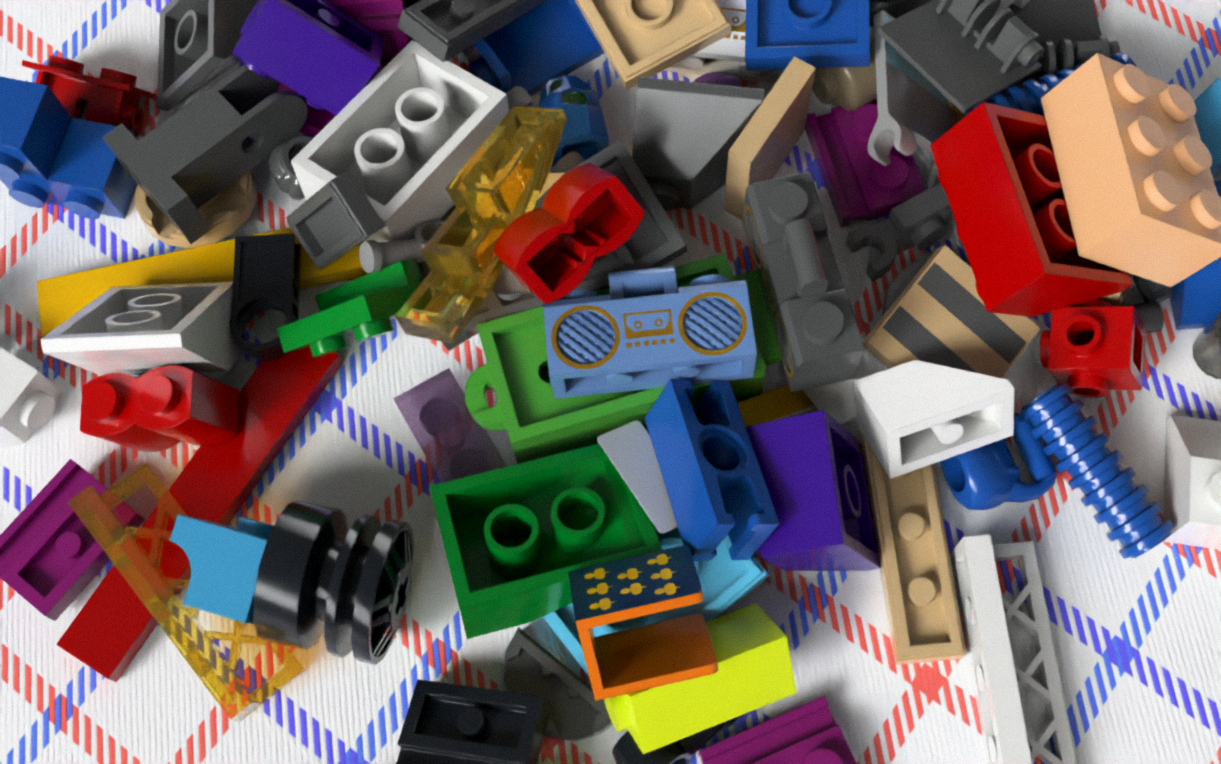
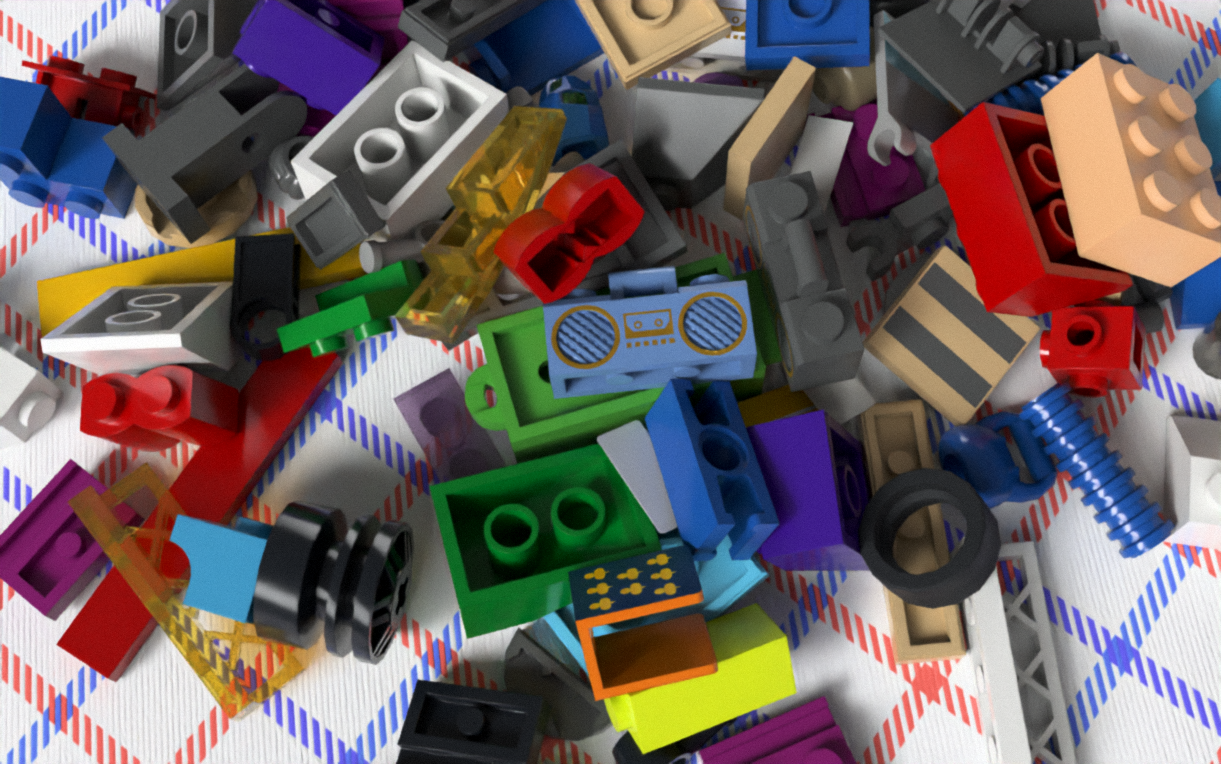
(822, 153): none -> white sticker
(902, 498): none -> black tyre
(930, 413): white slope -> none

